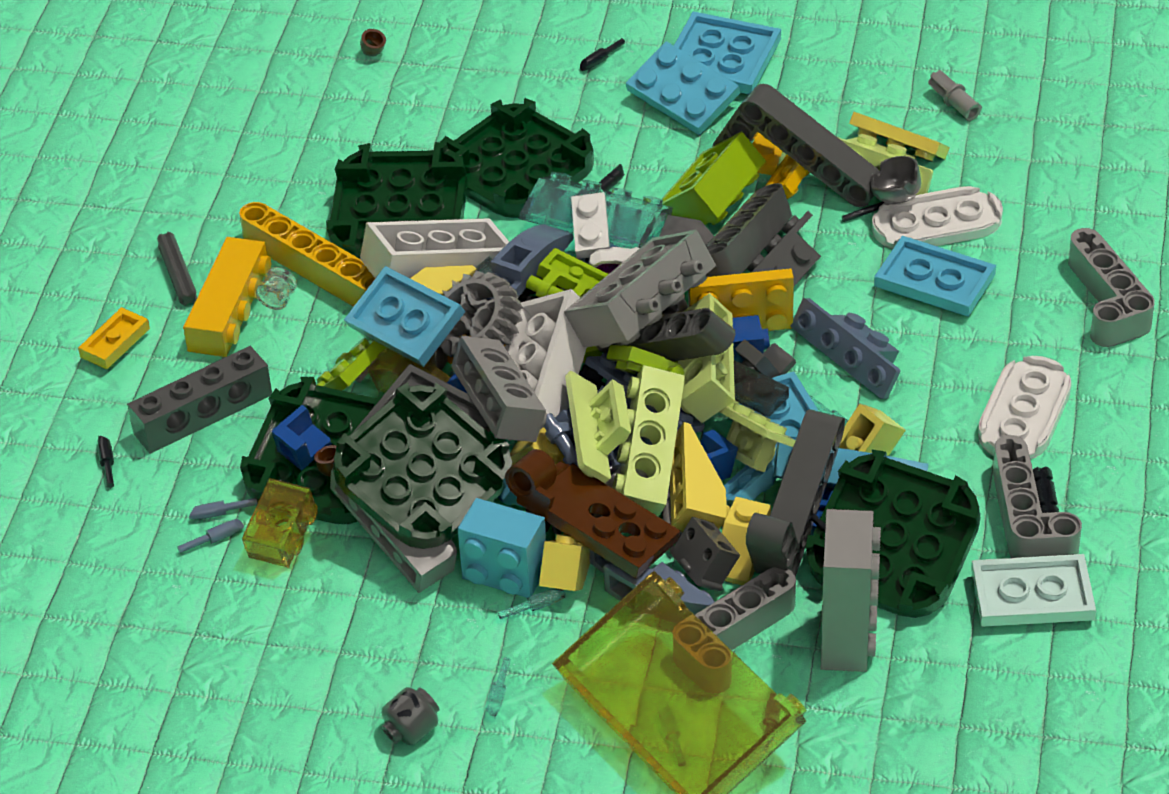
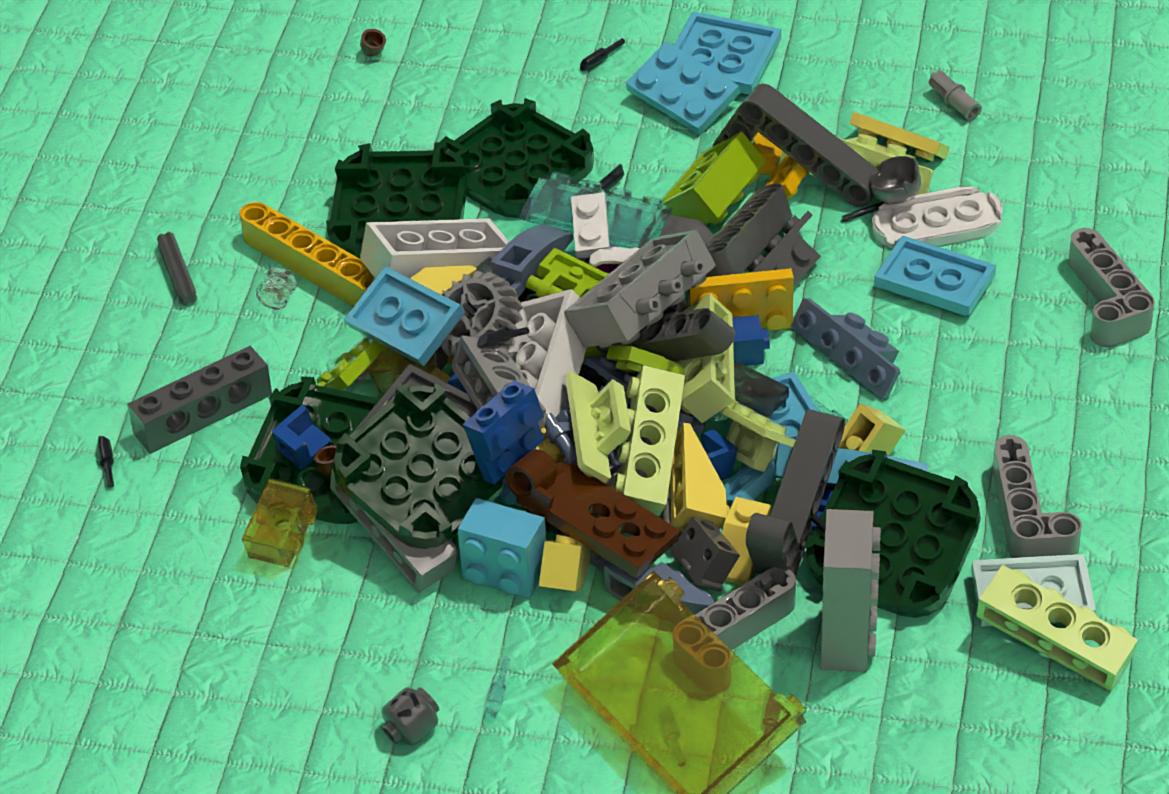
(114, 338): yellow plate -> none
(214, 534): sand blue piece -> none
(218, 508): sand blue piece -> none
(226, 297): yellow brick -> none
(500, 336): none -> black piece
(505, 430): none -> blue plate
(535, 602): clear light blue piece -> none
(770, 363): dark grey bracket -> none
(1026, 404): white tile -> none
(1045, 489): black axle -> none
(1065, 645): none -> yellowish green brick

